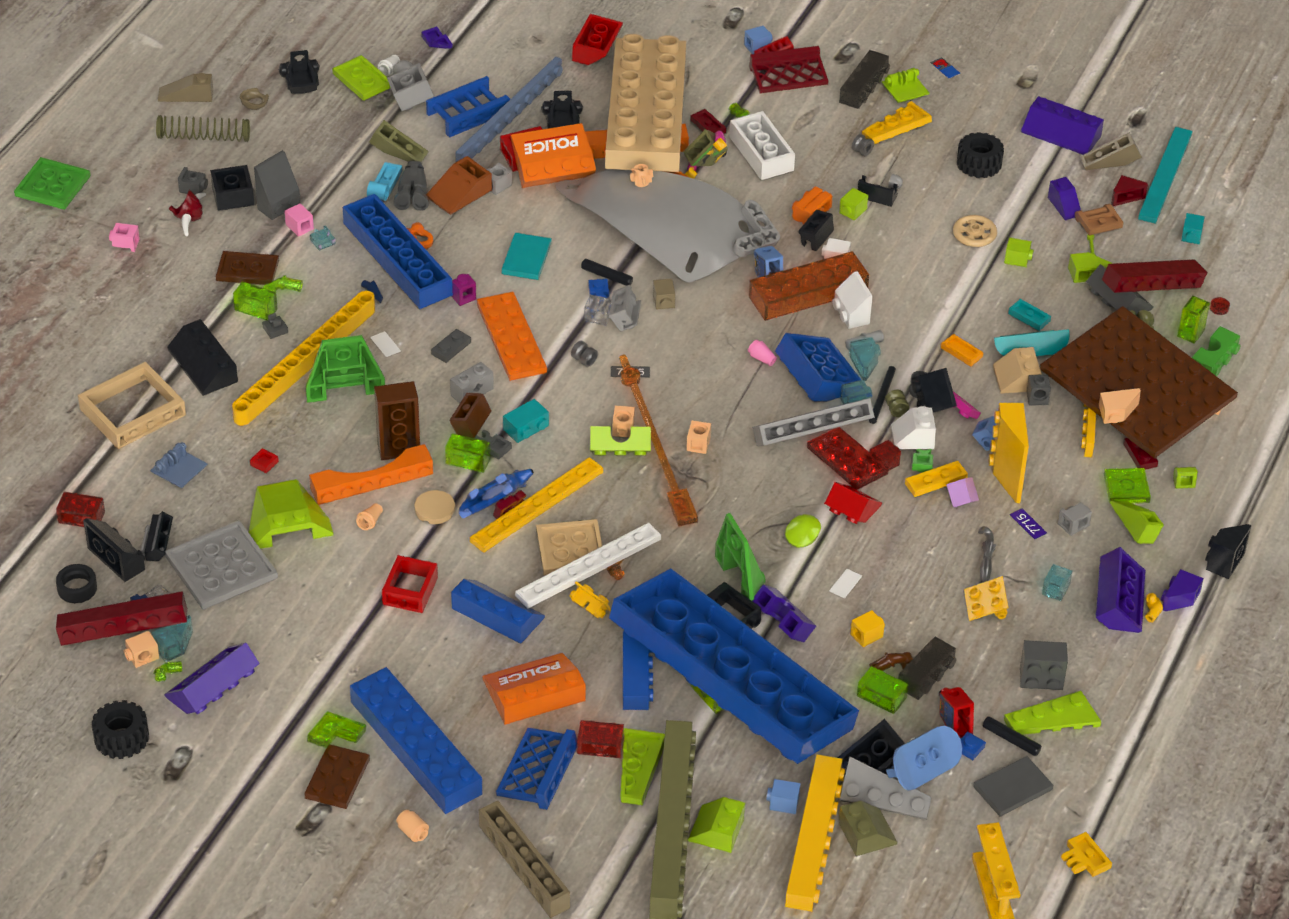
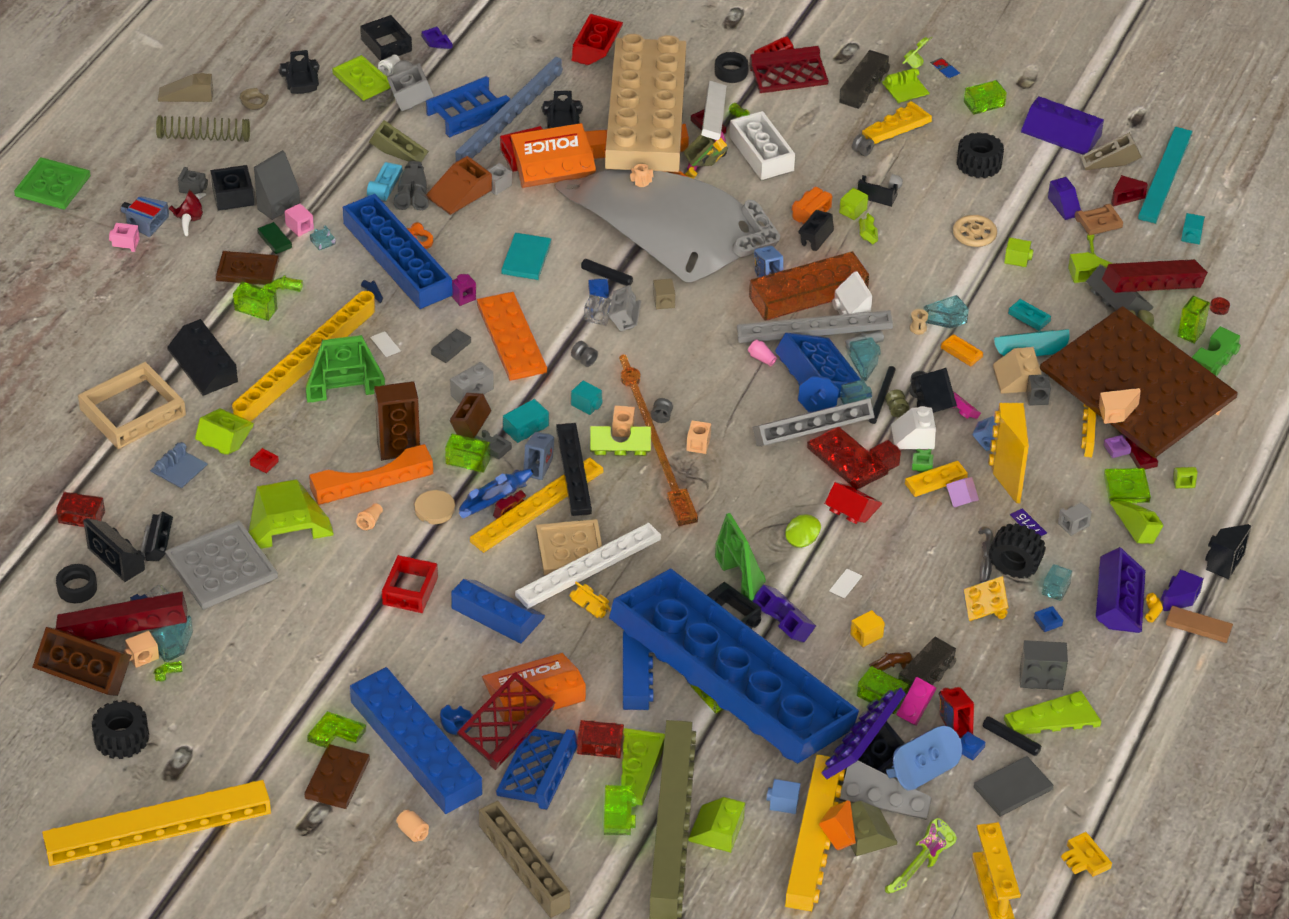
(81, 661): none -> reddish brown brick
(146, 213): none -> sand blue torso
(156, 822): none -> yellow brick
(213, 678): dark purple slope -> none
(223, 431): none -> lime slope
(274, 238): none -> dark green tile
(274, 326): dark grey tile -> none
(388, 25): none -> black window
(454, 719): none -> blue hair
(522, 729): none -> dark red fence
(539, 448): none -> sand blue torso
(573, 469): none -> black plate
(586, 397): none -> teal brick
(615, 570): clear orange arm -> none
(618, 810): none -> clear neon green brick
(644, 371): dark grey sticker -> none
(662, 410): none -> dark grey wheel
(714, 110): none -> white tile
(731, 75): none -> black tyre
(757, 38): medium blue brick -> none
(815, 326): none -> light grey plate
(818, 393): none -> blue piece
(835, 247): white brick -> none
(839, 825): none -> orange slope
(863, 732): none -> dark purple plate
(868, 230): none -> lime plate
(913, 57): none -> lime hinge
(914, 326): none -> tan bush
(916, 701): none -> dark pink plate
(936, 839): none -> lime piece
(947, 312): none -> clear light blue slope
(985, 97): none -> clear neon green brick
(1017, 551): none -> black tyre
(1048, 619): none -> blue plate
(1117, 446): none -> medium lavender plate
(1199, 624): none -> medium nougat tile

